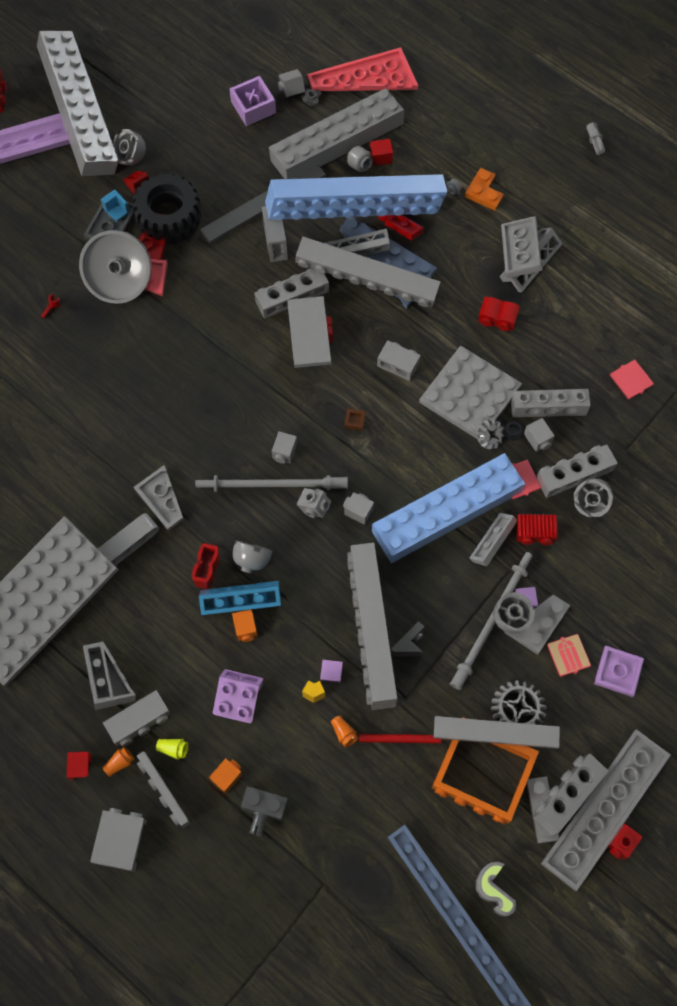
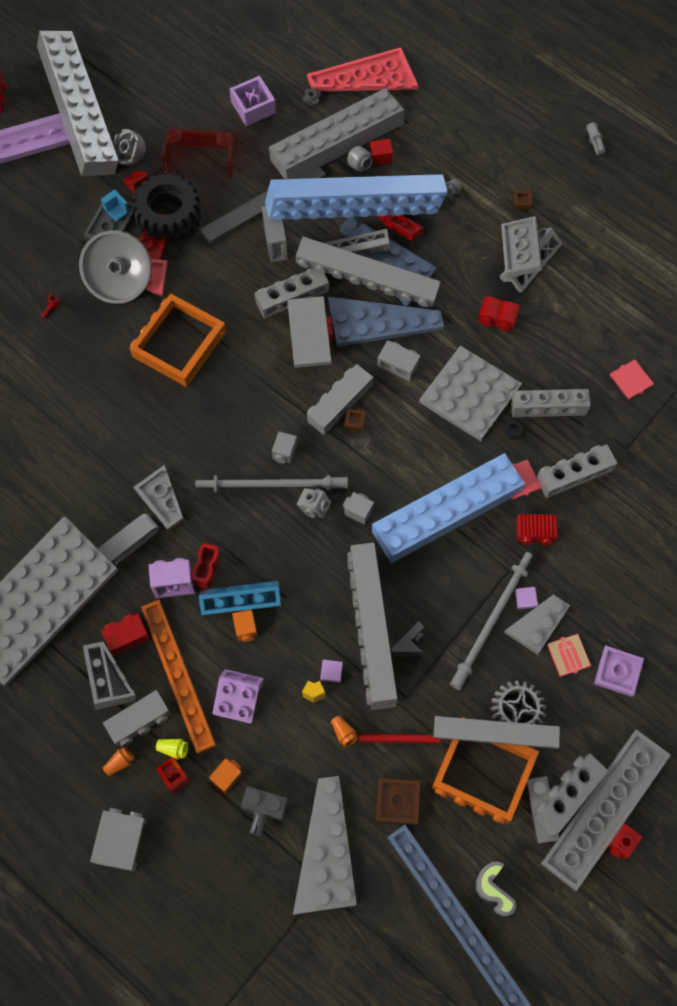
(78, 764): red panel -> none
(125, 634): none -> red brick
(167, 798): light grey plate -> none
(171, 578): none -> lavender brick
(173, 775): none -> red slope
(178, 677): none -> orange tile
(200, 138): none -> clear red windscreen
(200, 356): none -> orange window
(250, 556): light grey cylinder -> none
(291, 83): light grey brick -> none
(326, 866): none -> light grey wing
(341, 396): none -> light grey brick
(371, 321): none -> sand blue wing
(398, 801): none -> reddish brown plate
(480, 190): orange plate -> none
(483, 435): light grey gear -> none
(493, 539): light grey plate -> none
(513, 613): light grey cylinder -> none
(522, 199): none -> reddish brown plate
(539, 435): light grey brick -> none
(593, 497): light grey cylinder -> none

